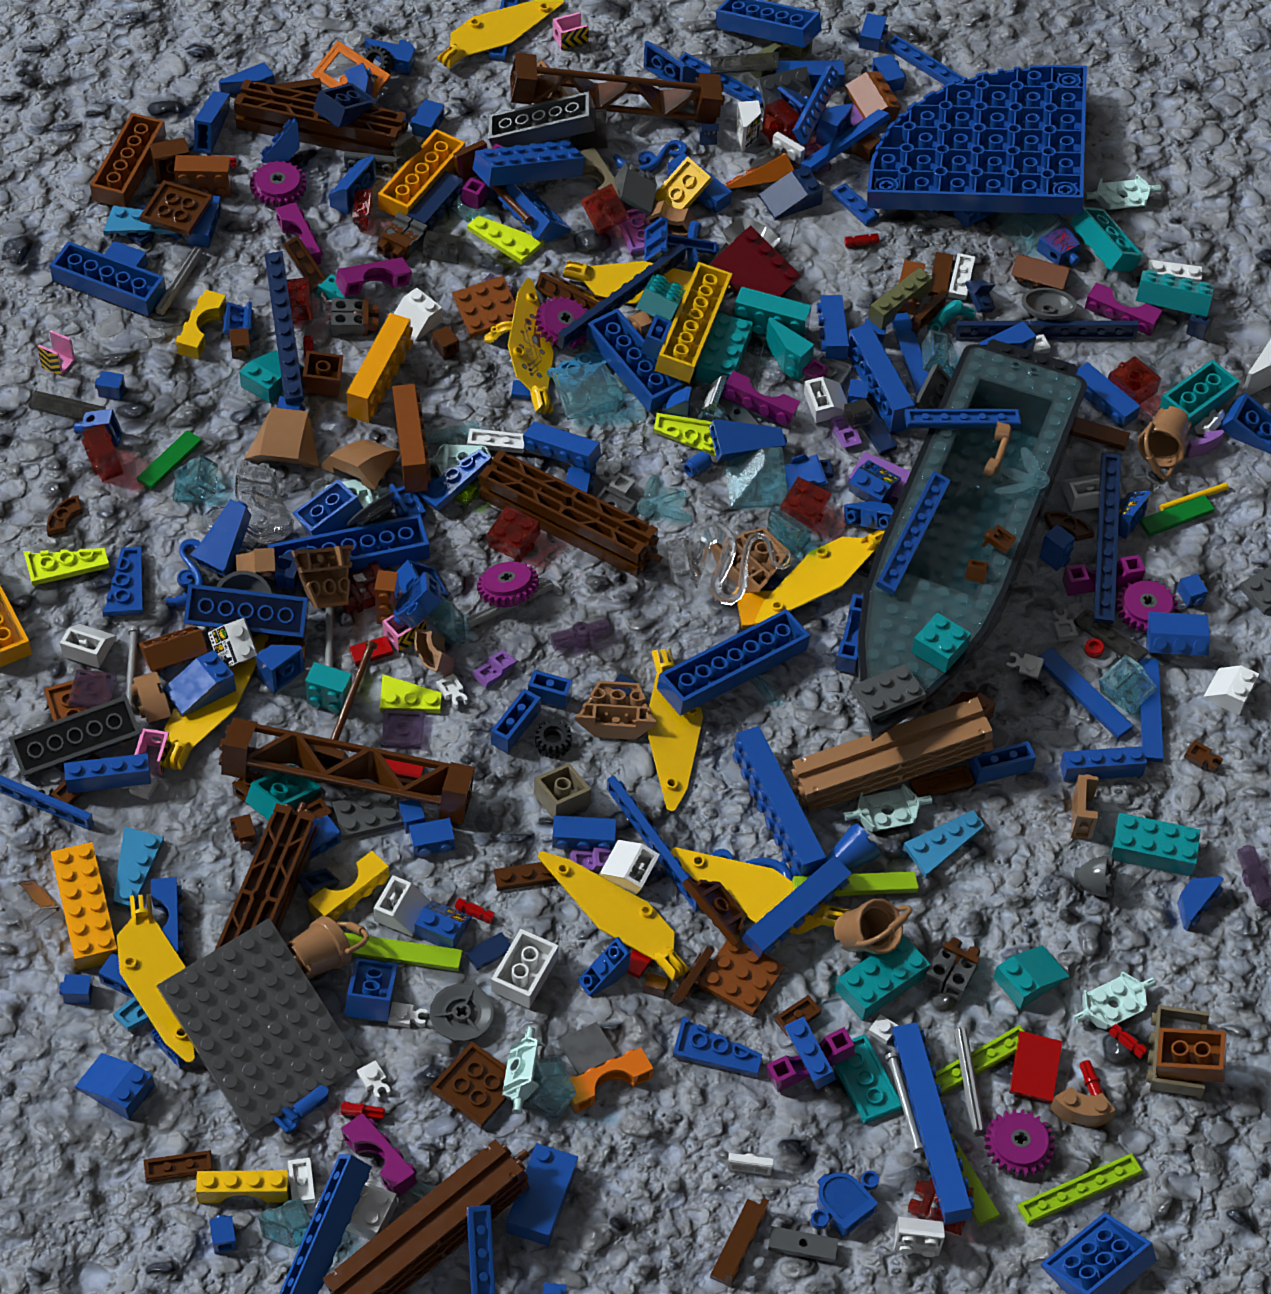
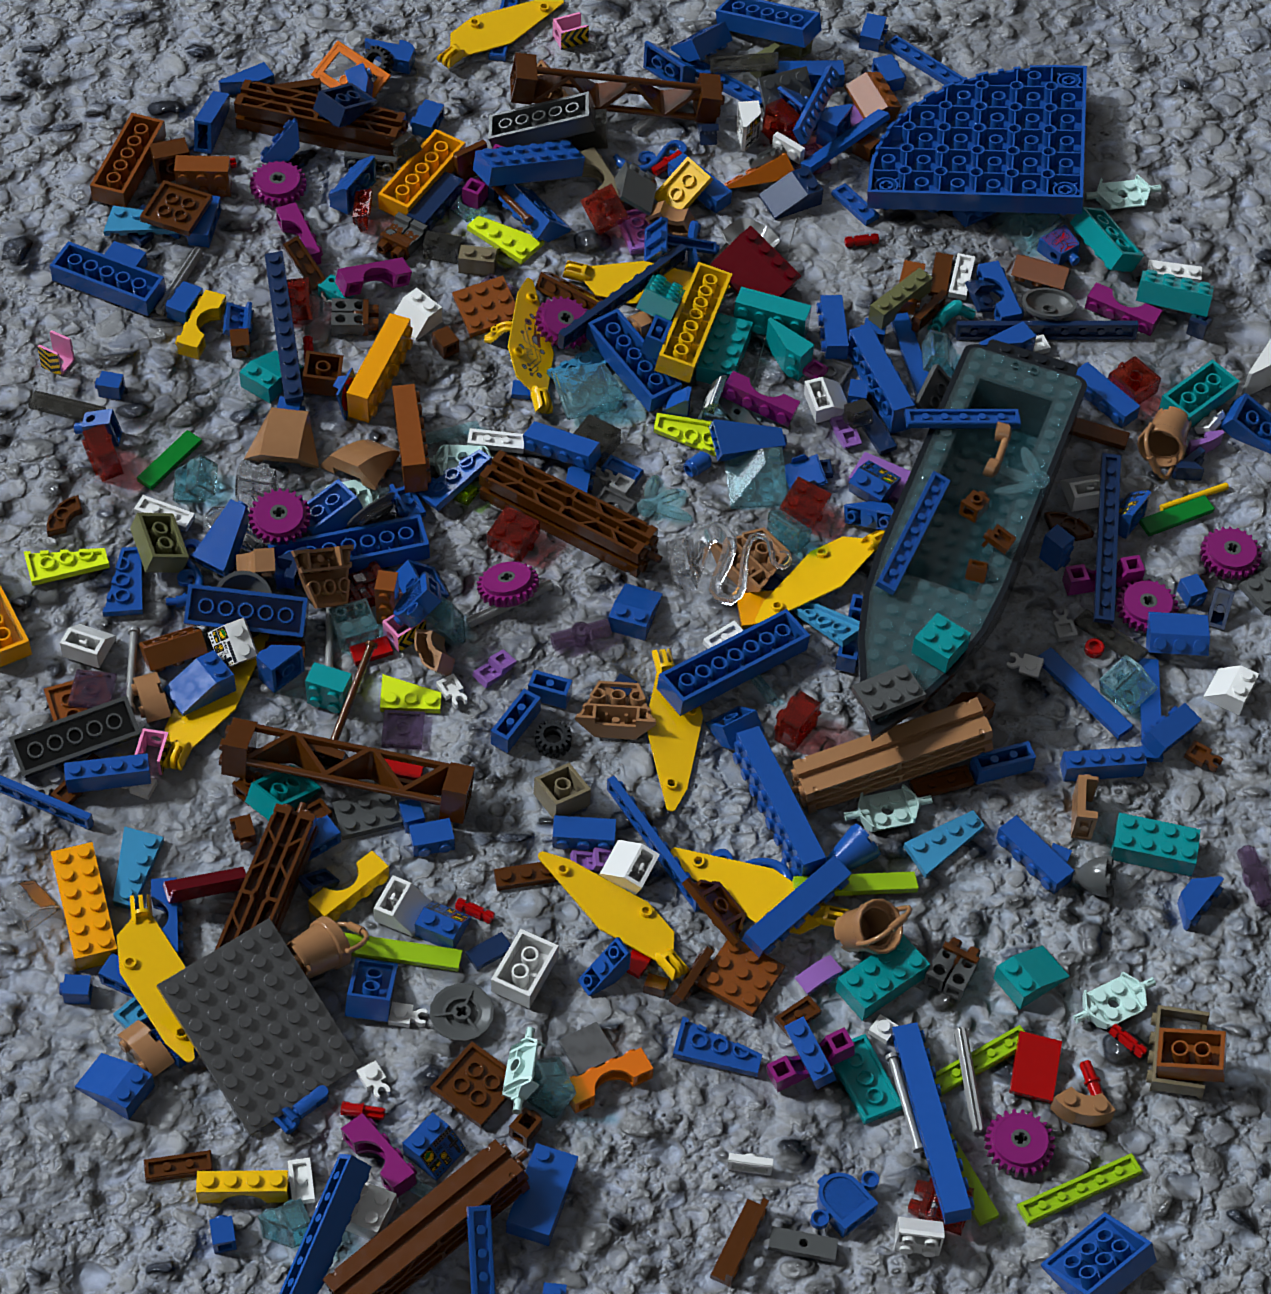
(148, 1053): none -> medium nougat brick
(149, 505): none -> white plate
(159, 542): none -> olive brick
(183, 301): none -> blue brick
(204, 885): none -> dark red panel
(279, 516): none -> magenta gear
(342, 384): none -> blue piece
(353, 624): none -> clear light blue slope
(433, 1146): none -> blue slope
(477, 260): none -> dark tan slope
(518, 1128): none -> reddish brown brick
(602, 432): none -> clear smoke brick
(618, 465): none -> blue tile
(634, 611): none -> blue slope
(663, 165): none -> red axle
(703, 43): none -> blue slope
(722, 634): none -> white plate
(731, 722): none -> blue slope
(796, 720): none -> clear red brick
(819, 973): none -> medium lavender slope
(829, 622): none -> dark azure wing
(976, 502): none -> reddish brown brick
(1008, 307): none -> blue arch
(1034, 854): none -> blue brick
(1063, 852): none -> blue tile
(1170, 729): none -> blue brick
(1190, 467): none -> dark blue slope
(1220, 607): none -> dark blue slope
(1230, 553): none -> magenta gear

